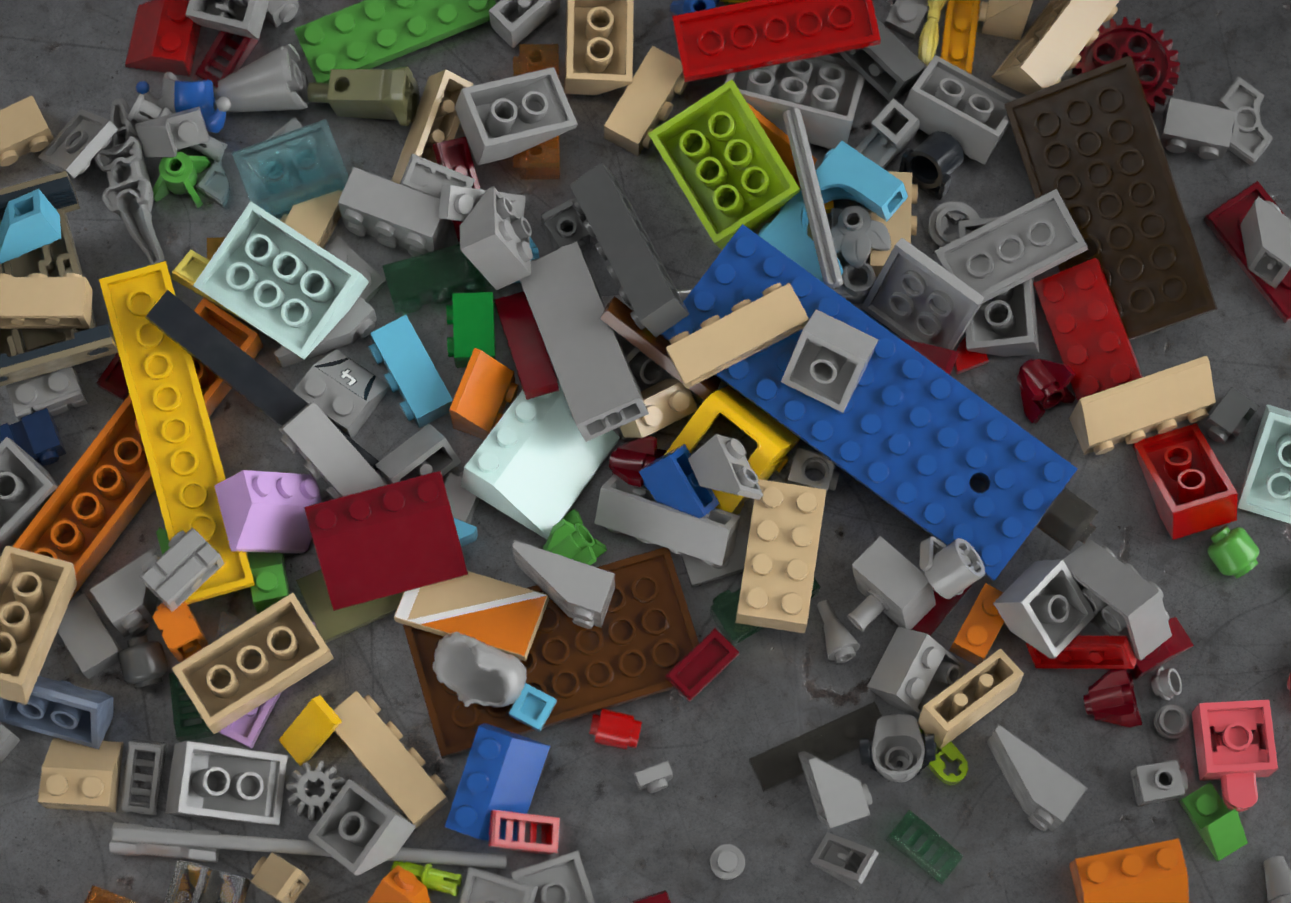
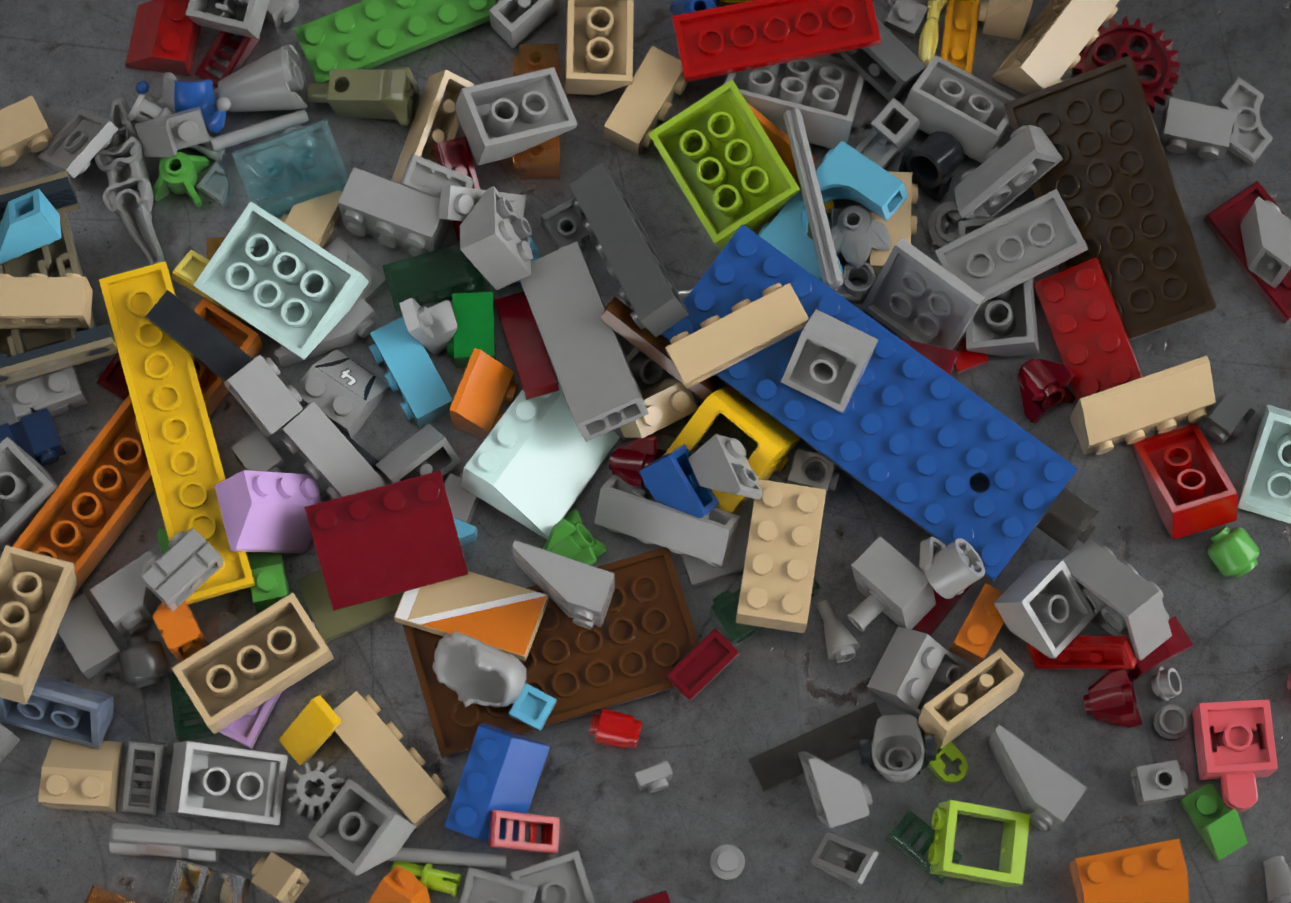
(258, 130): none -> light grey piece
(258, 454): none -> light grey brick
(264, 394): none -> light grey brick
(430, 326): none -> light grey slope
(1006, 173): none -> light grey slope
(1012, 844): none -> lime window

